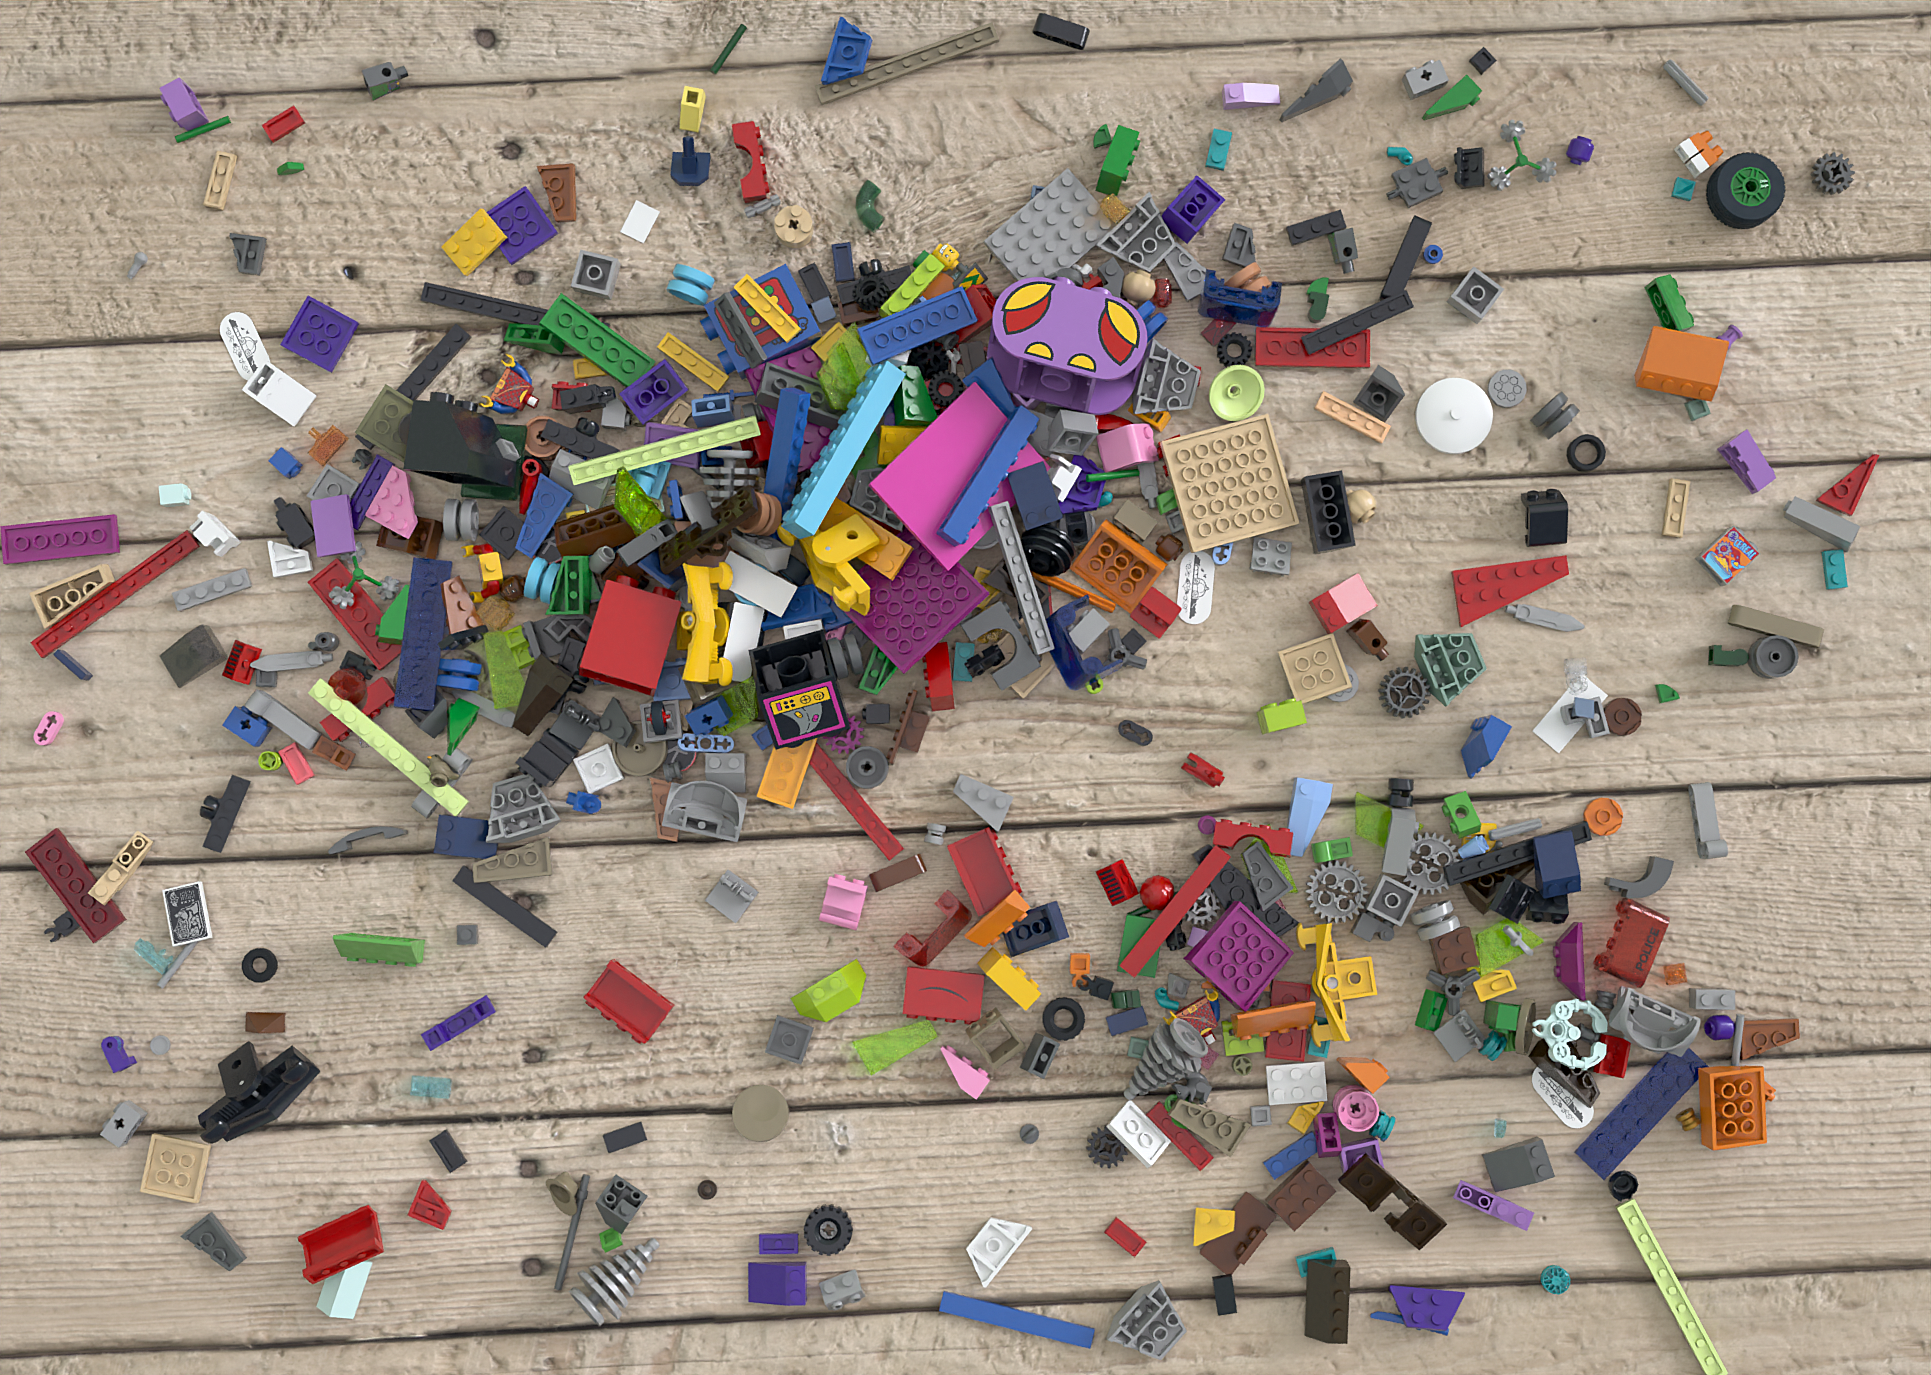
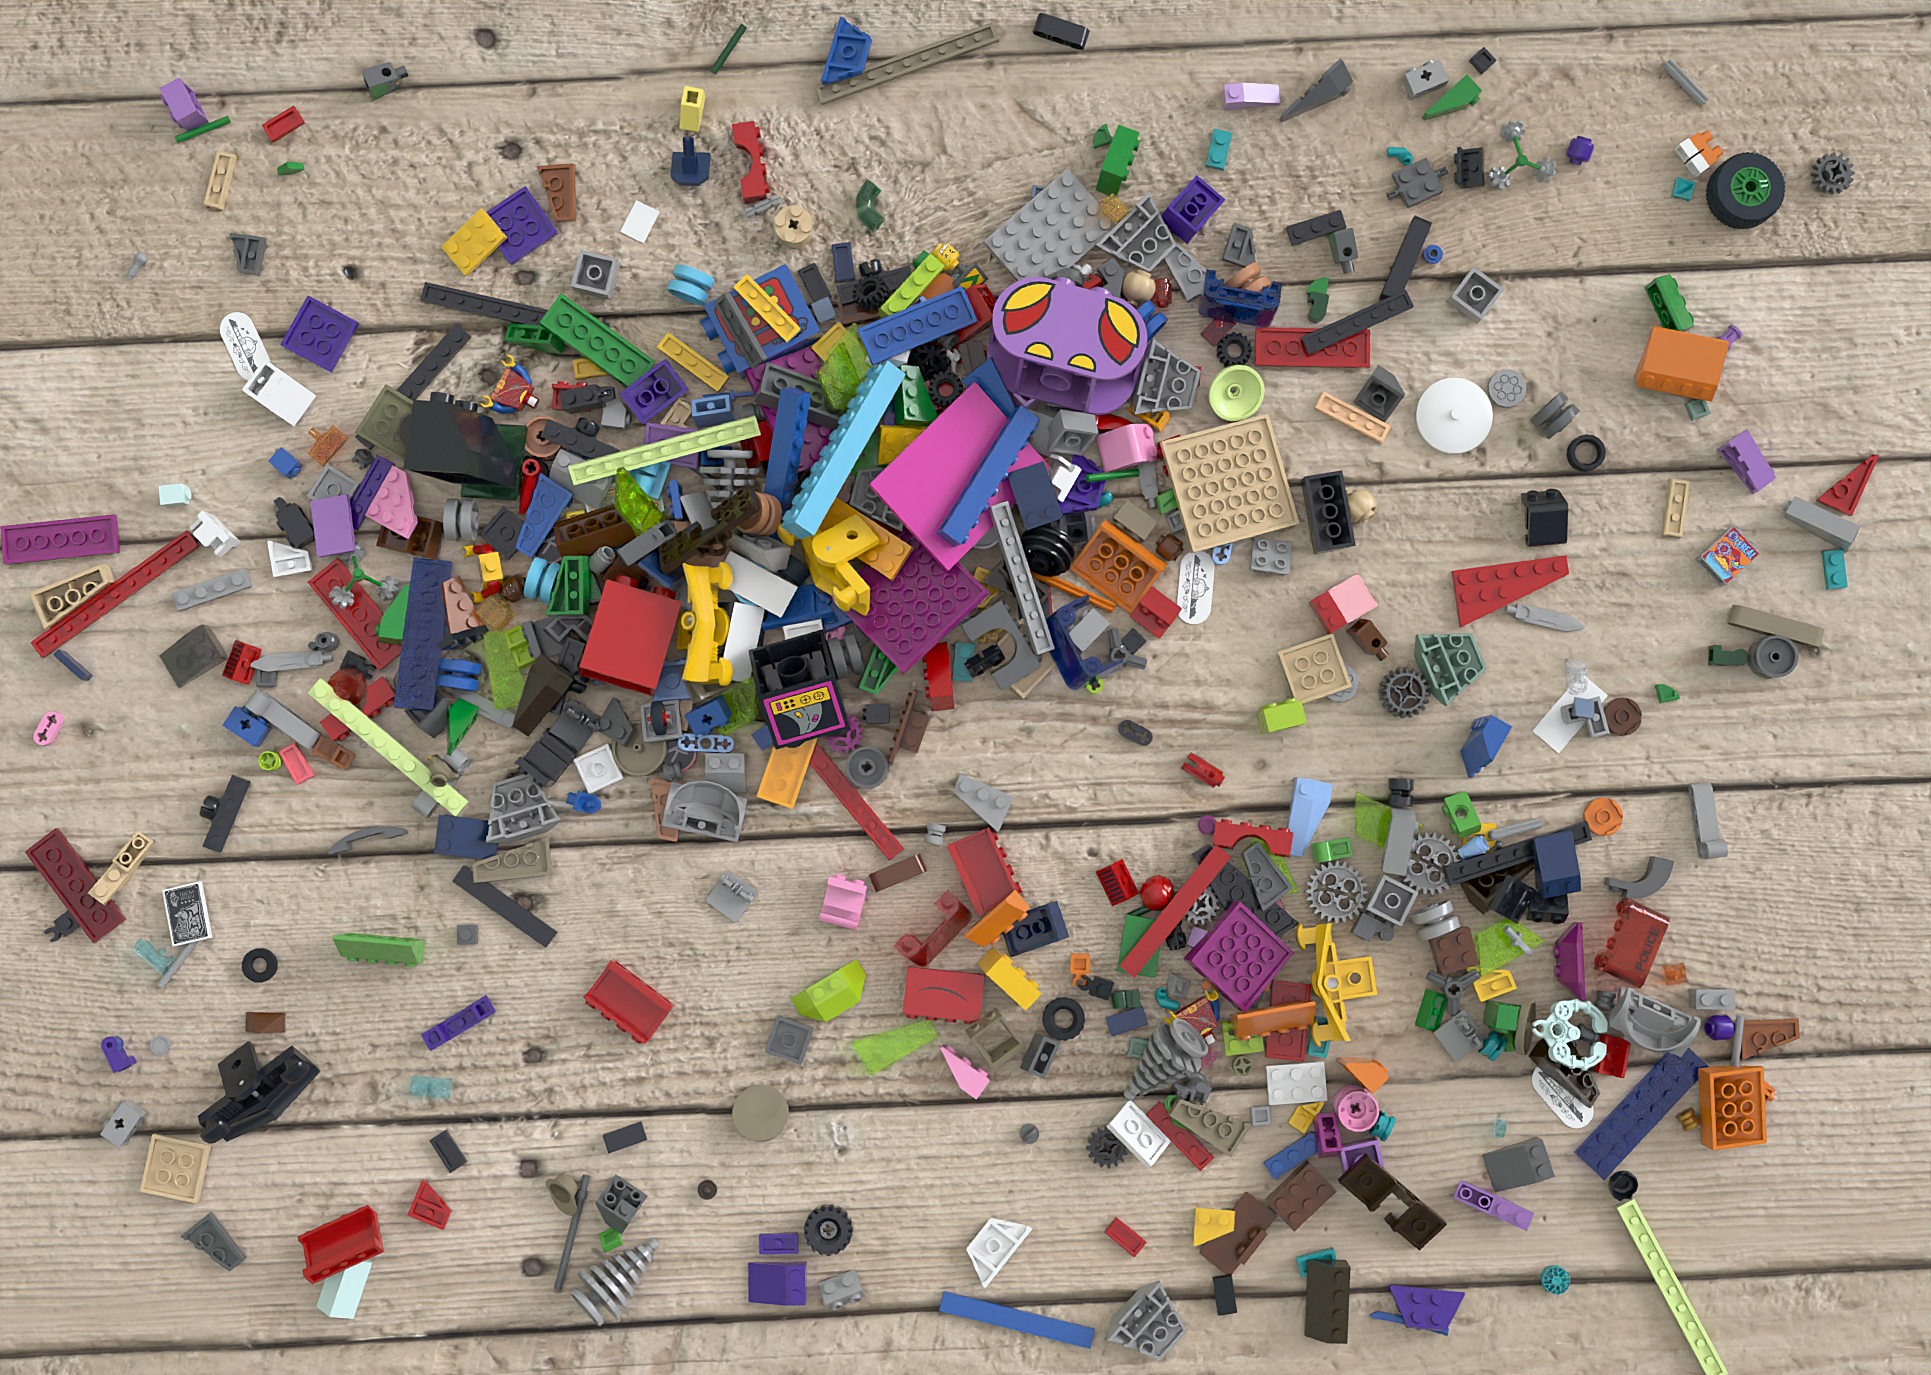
(507, 449): light grey tile -> none

